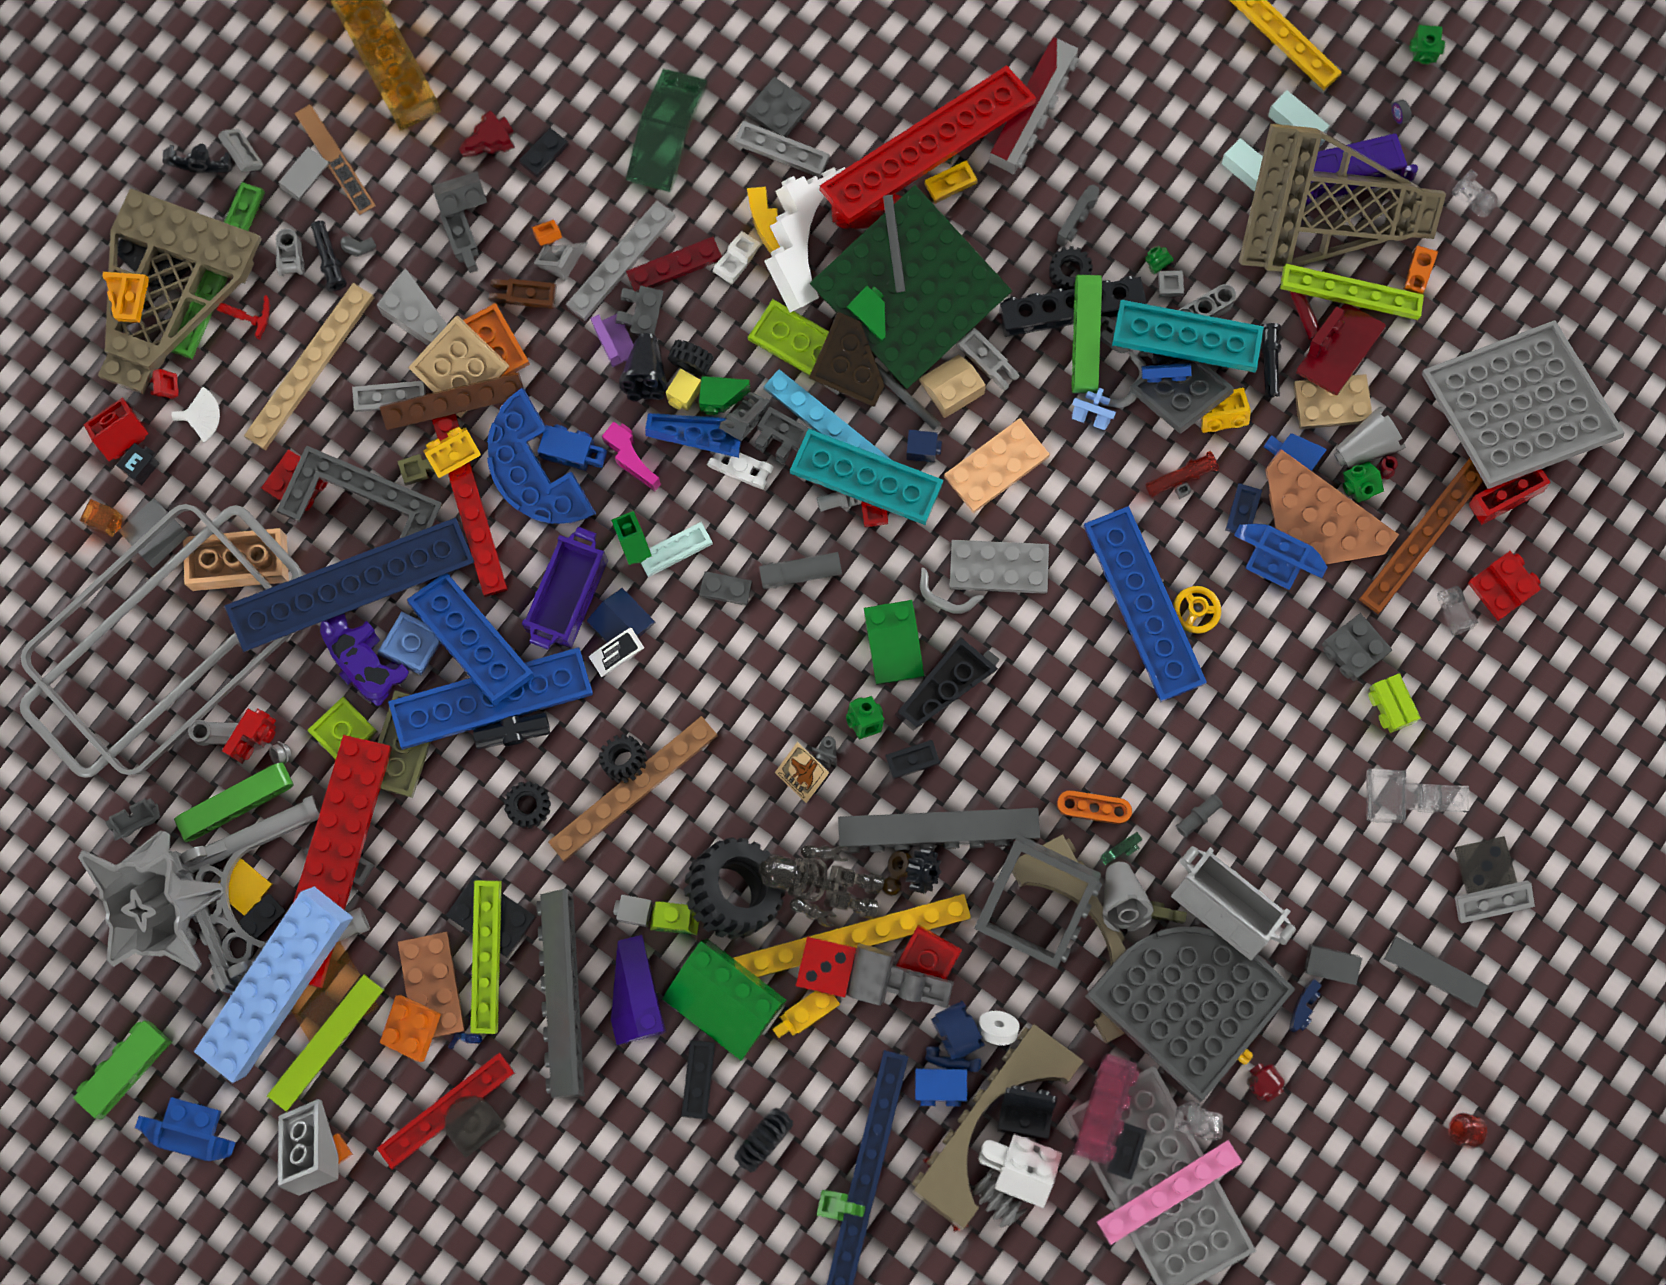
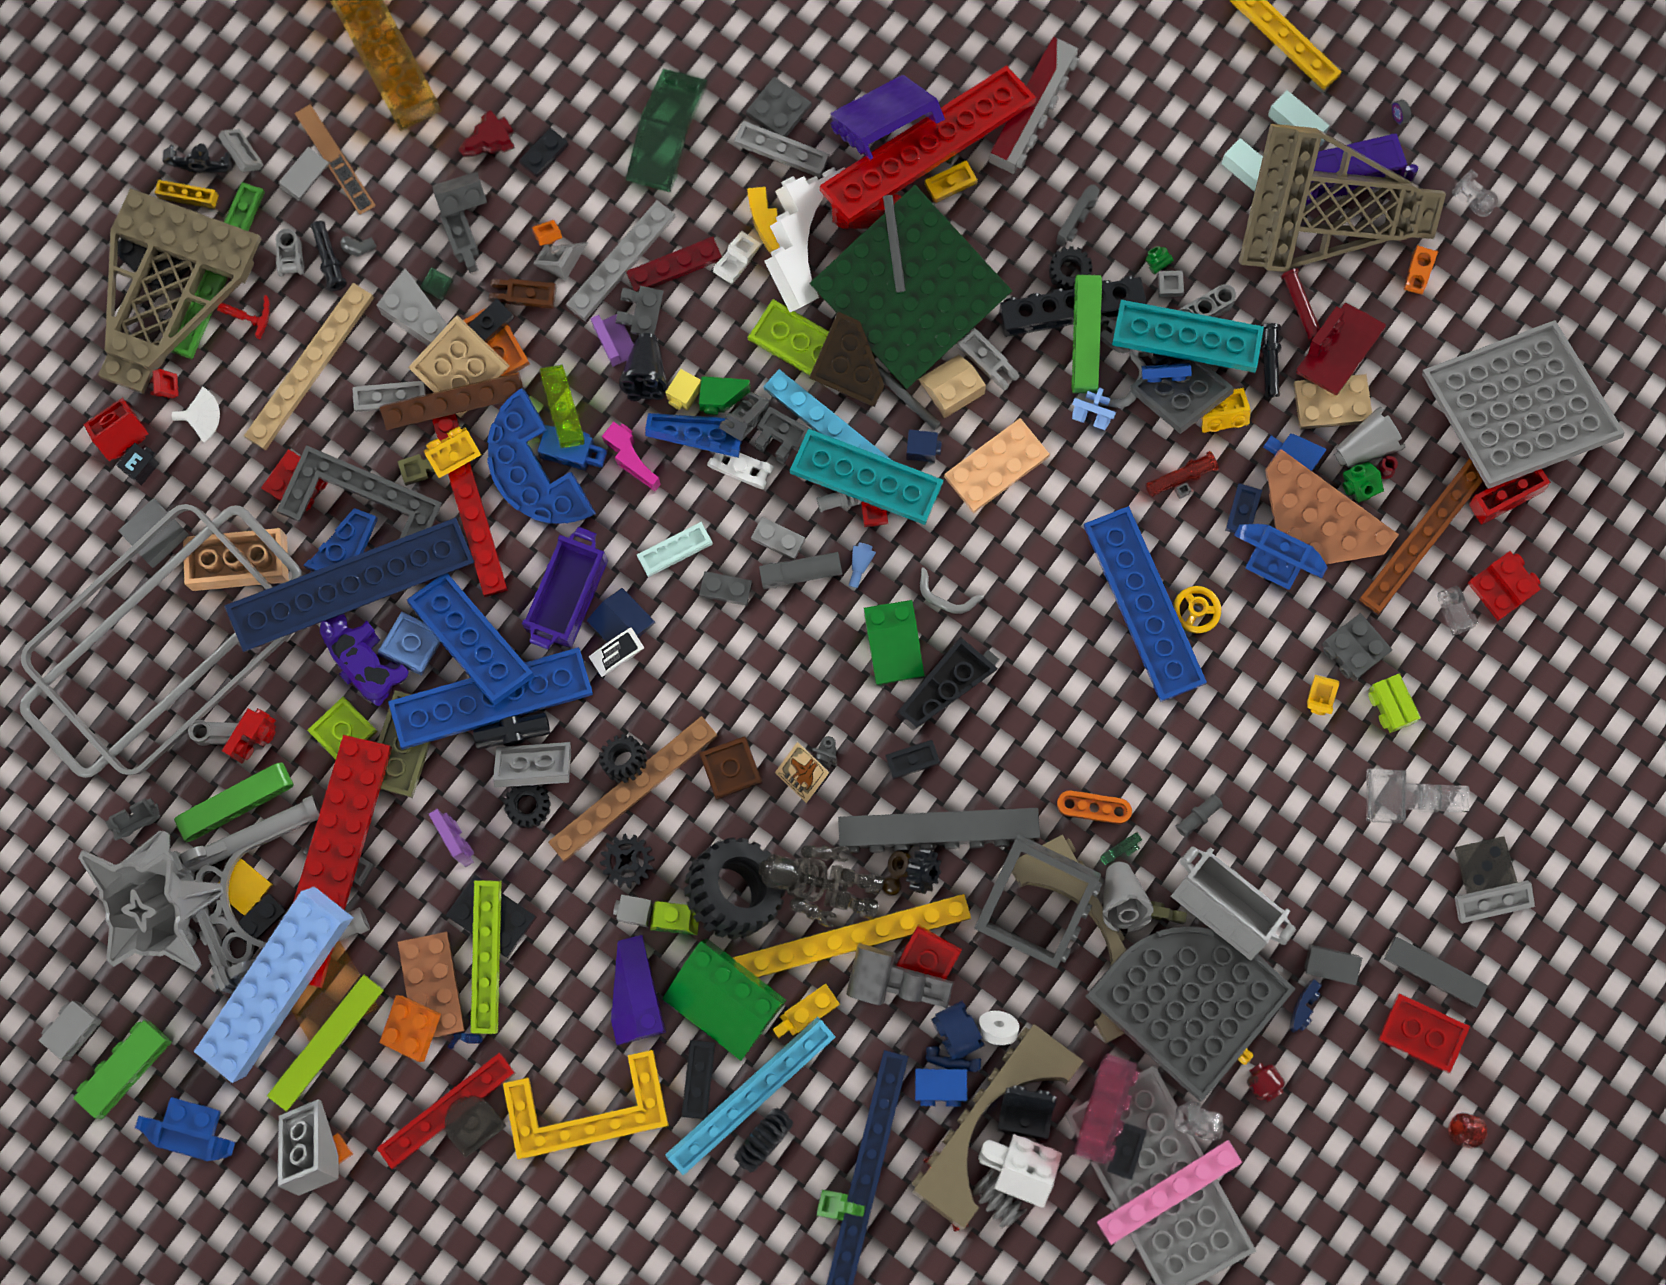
(69, 1030): none -> light grey brick
(101, 518): clear orange brick -> none
(126, 294): light orange wing -> none
(186, 194): none -> yellow piece
(279, 753): light grey plate -> none
(347, 541): none -> blue wing
(436, 284): none -> clear green plate
(450, 833): none -> medium lavender plate
(491, 320): none -> black plate
(532, 765): none -> light grey plate
(534, 1141): none -> yellow plate
(561, 406): none -> clear neon green tile
(562, 994): dark grey slope -> none
(619, 871): none -> black gear
(631, 538): green brick -> none
(690, 357): black tyre -> none
(730, 767): none -> reddish brown tile
(750, 1096): none -> medium azure plate
(778, 538): none -> light grey plate
(826, 967): red tile -> none
(861, 559): none -> medium blue cone
(865, 717): green brick -> none
(870, 311): green slope -> none
(883, 112): none -> dark purple panel
(999, 566): light grey plate -> none
(1322, 695): none -> yellow bracket
(1352, 291): lime plate -> none
(1423, 1033): none -> red plate
(1427, 44): green brick -> none

